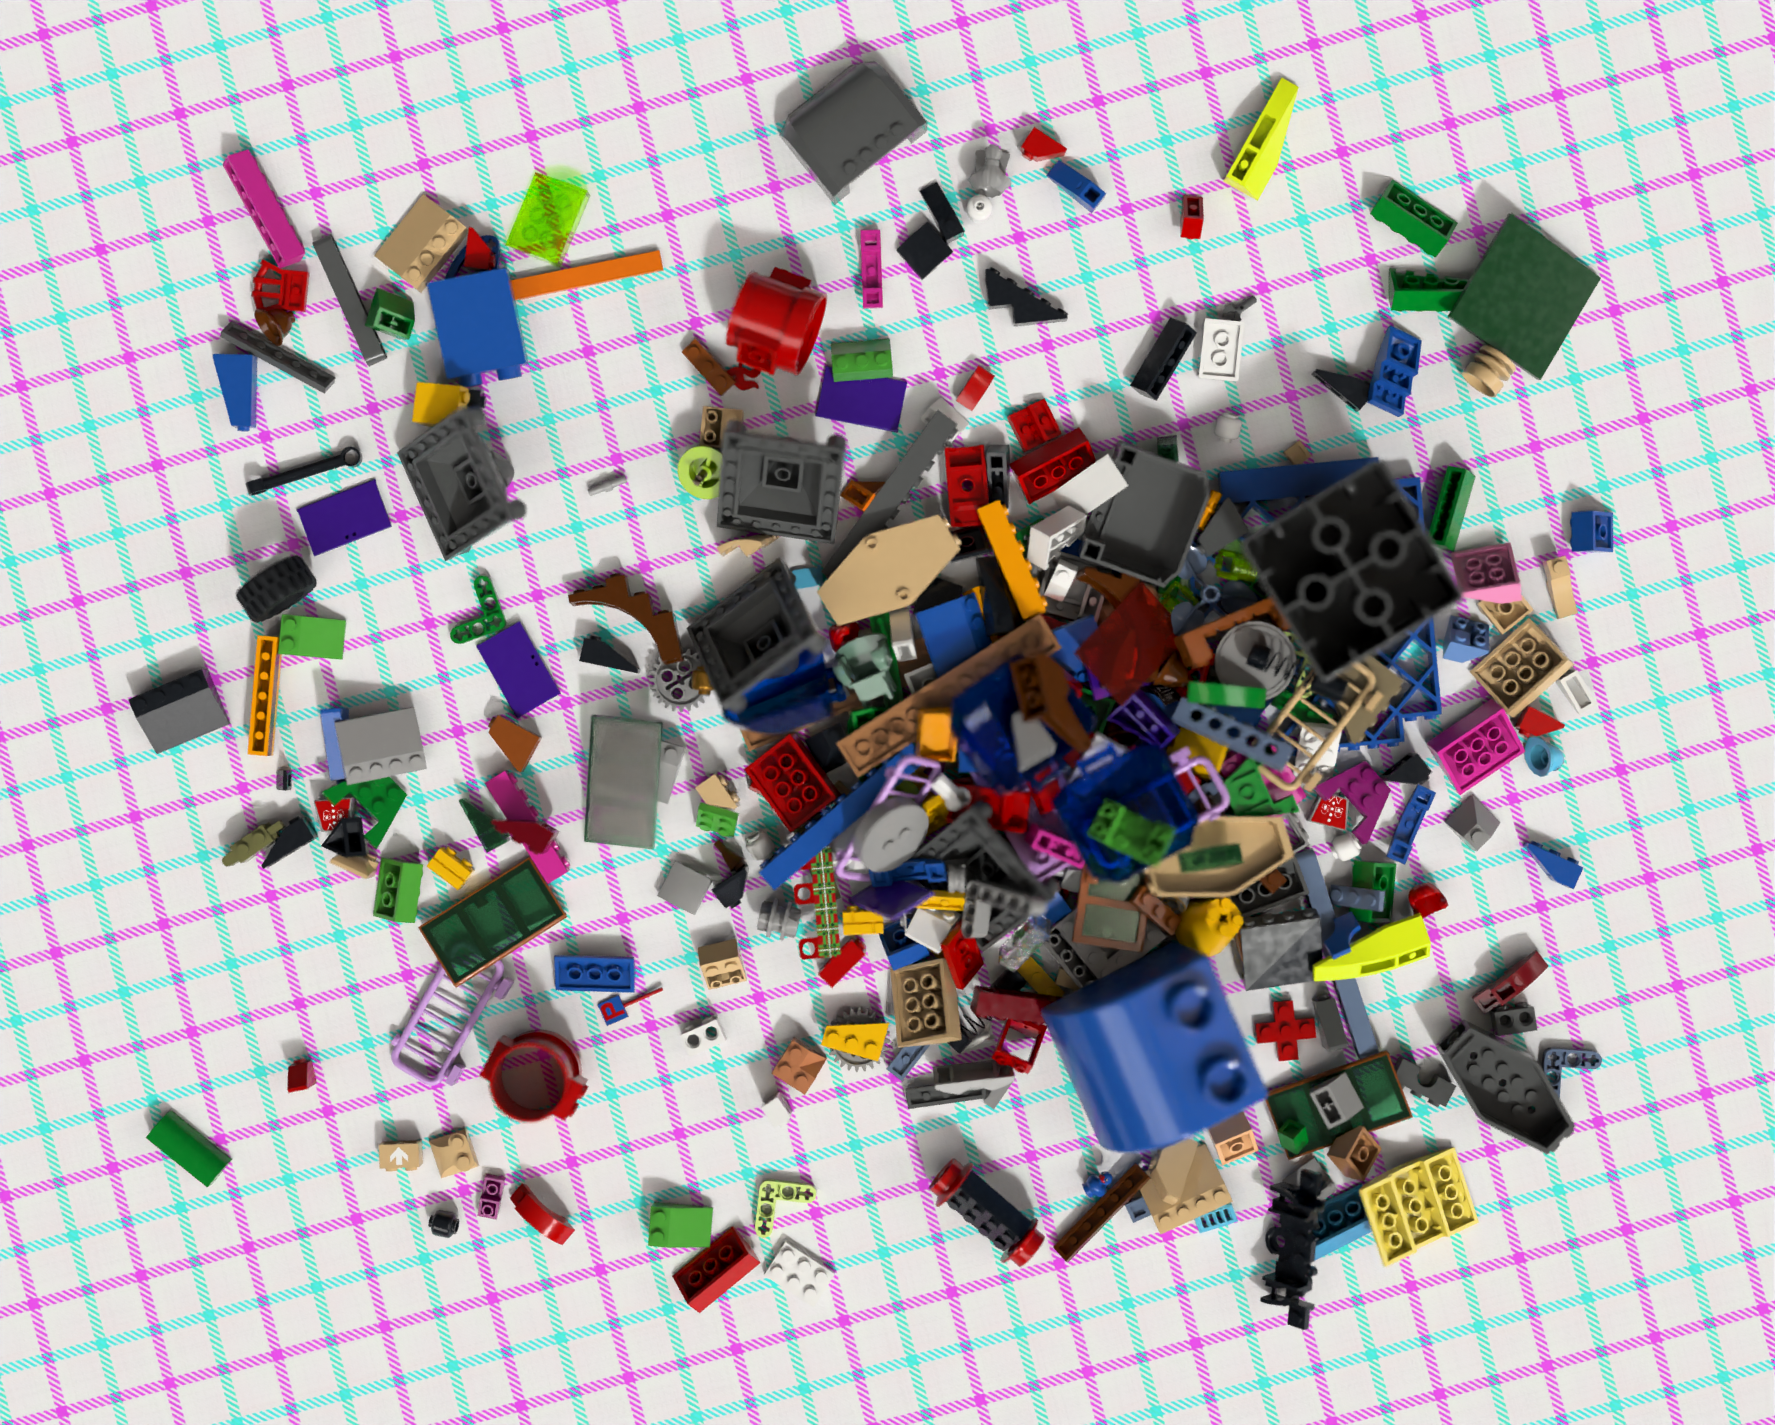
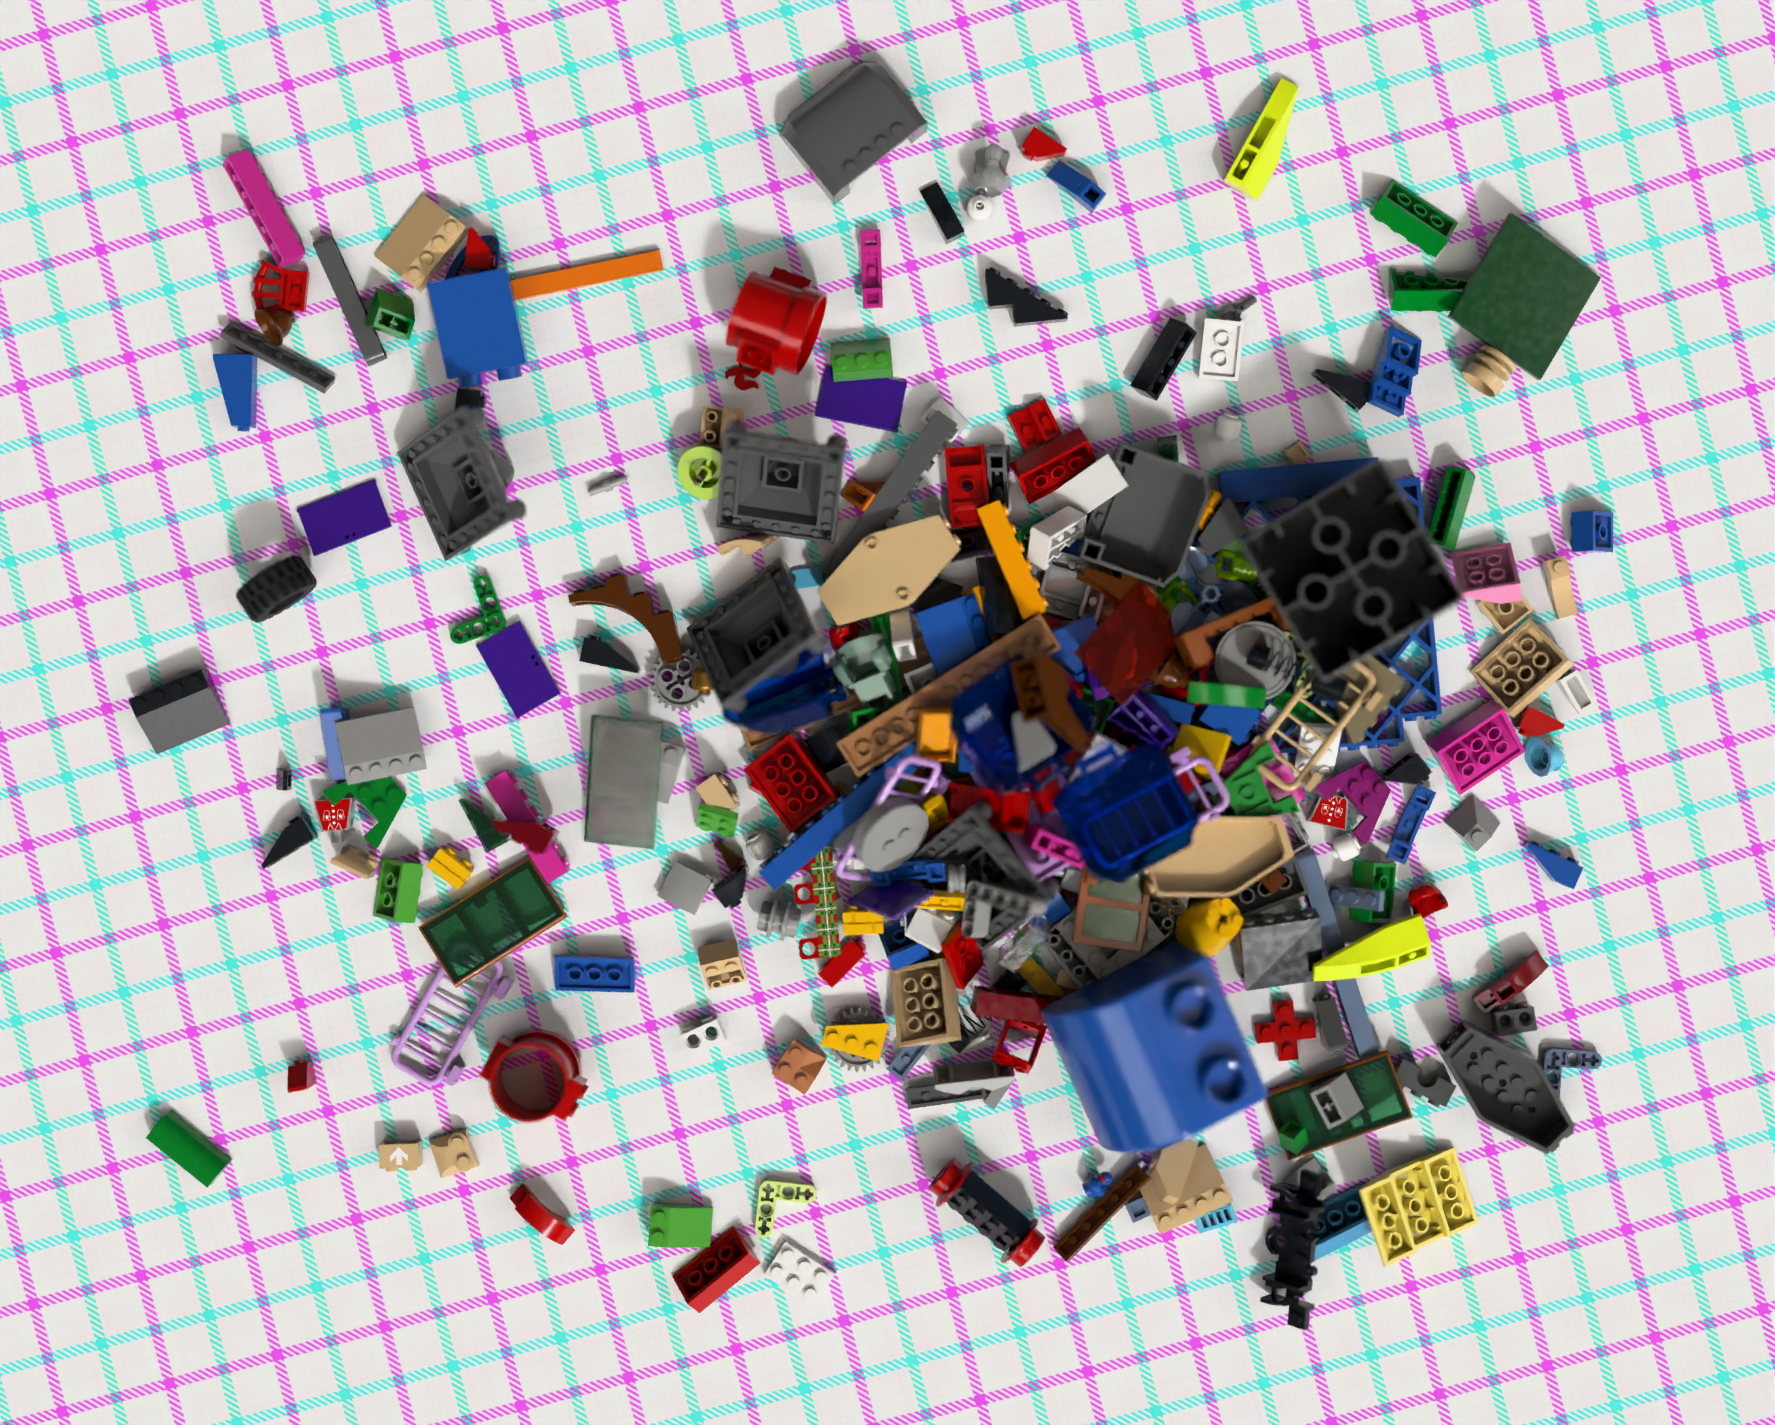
(253, 843): olive hinge -> none
(263, 484): black piece -> none
(264, 696): light orange brick -> none
(312, 637): bright green slope -> none
(347, 838): black slope -> none
(437, 402): yellow slope -> none
(444, 1224): black head -> none
(491, 1196): magenta slope -> none
(514, 741): dark orange slope -> none
(548, 219): clear neon green slope -> none
(614, 1010): piece -> none
(709, 366): dark orange plate -> none
(777, 1110): white brick -> none
(924, 251): black slope -> none
(954, 797): white piece -> none
(975, 388): red slope -> none
(1061, 580): white slope -> none
(1131, 833): bright green slope -> none
(1155, 910): dark orange plate -> none
(1165, 694): black sticker -> none
(1191, 217): red slope -> none
(1210, 858): clear green slope -> none
(1220, 735): sand blue brick -> none
(1233, 1138): light nougat slope -> none
(1344, 930): blue tile -> none
(1354, 1153): medium nougat slope -> none
(1465, 639): medium blue slope -> none

